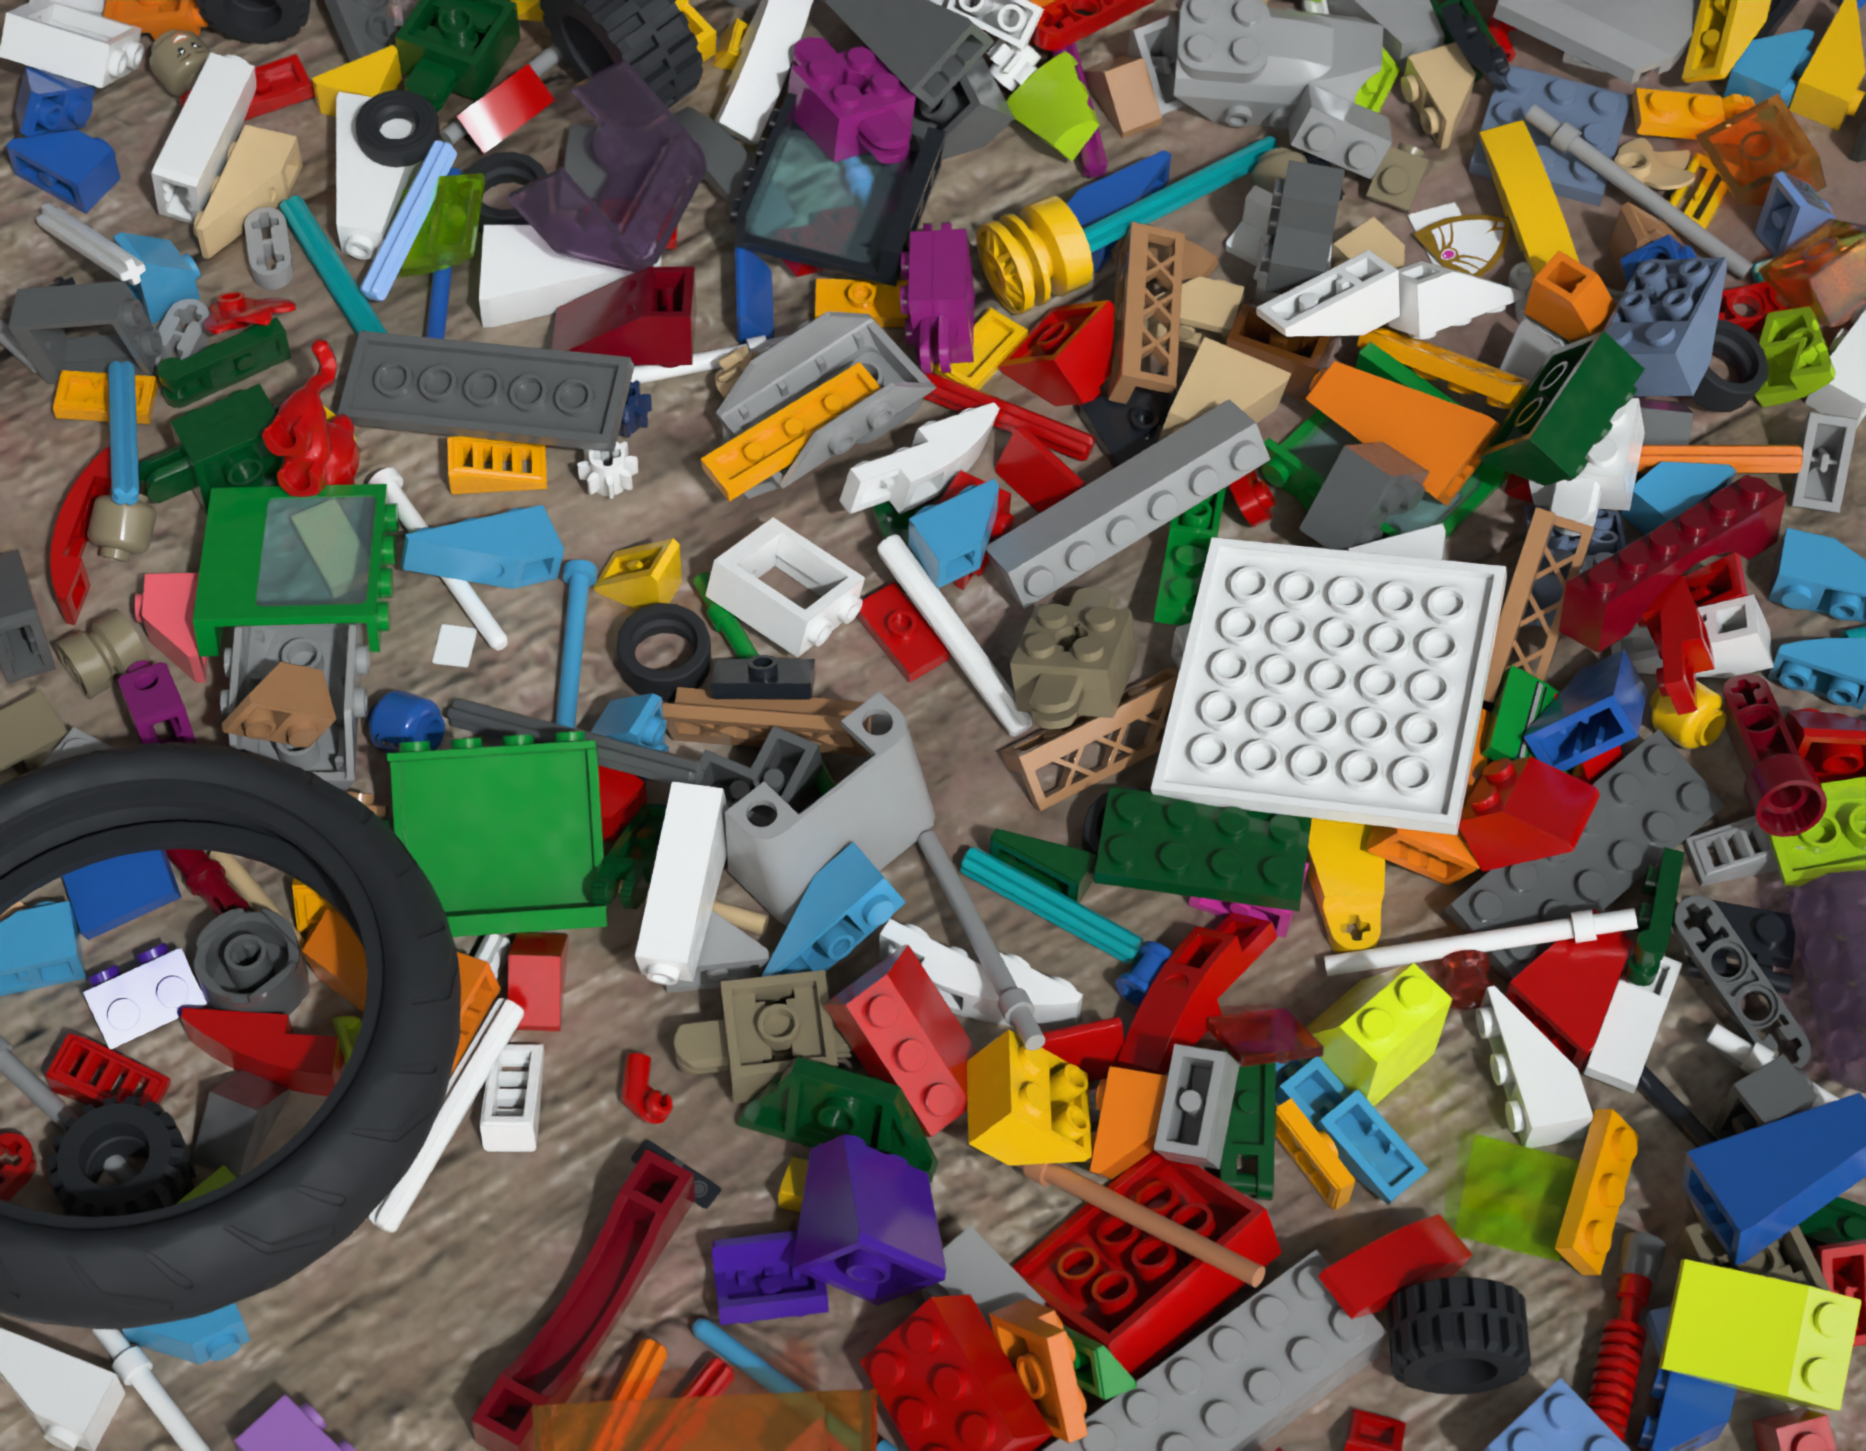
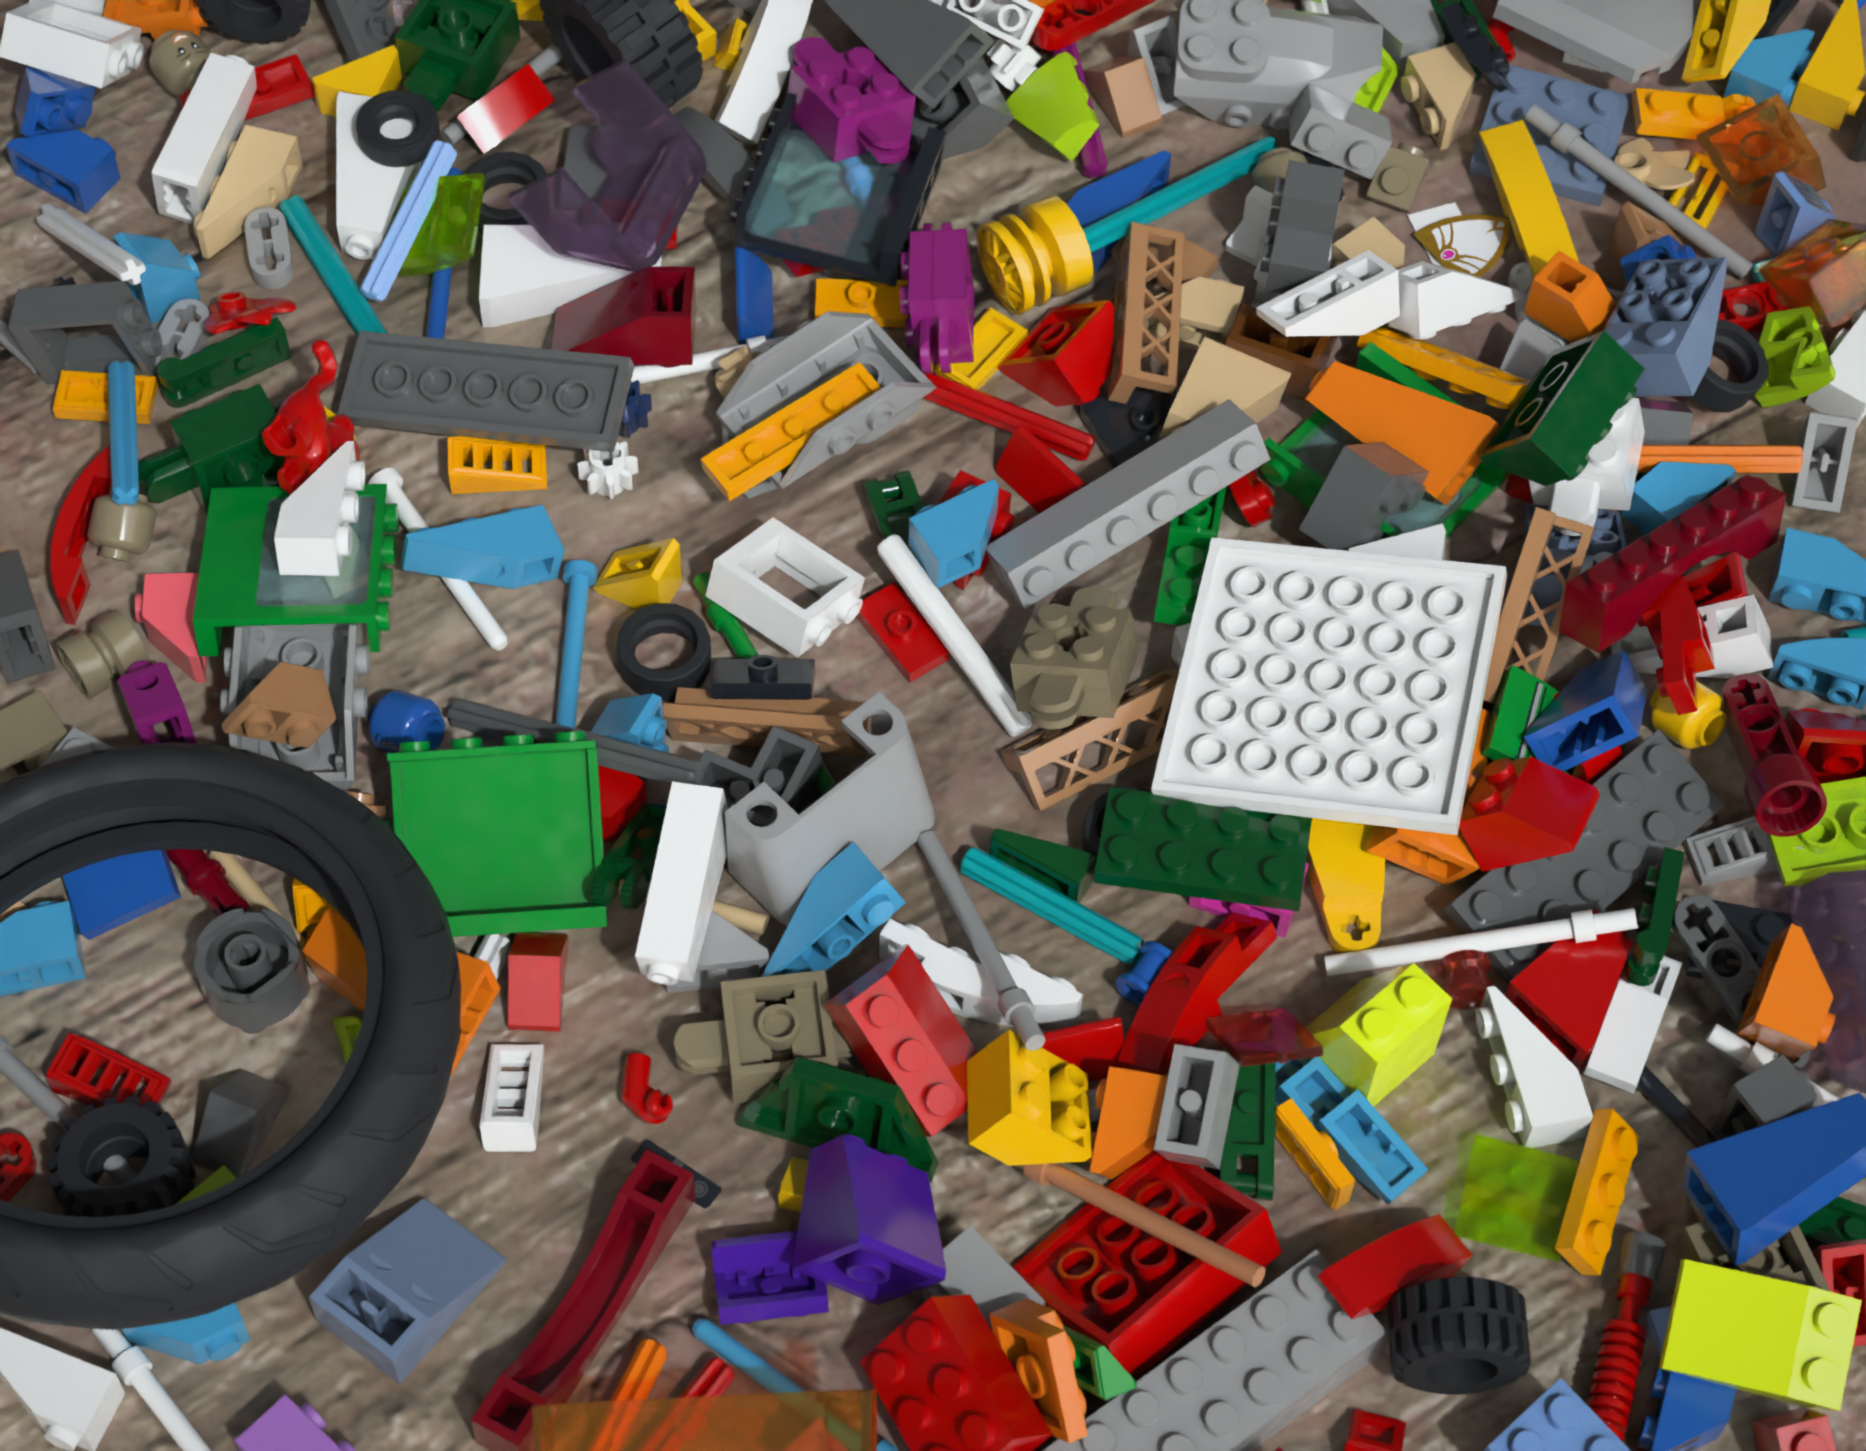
(143, 995): bracket -> none
(267, 1048): red slope -> none
(316, 517): none -> white slope
(405, 1288): none -> sand blue slope
(454, 645): white sticker -> none
(460, 1094): white axle -> none
(924, 470): white slope -> none
(1789, 998): none -> orange slope

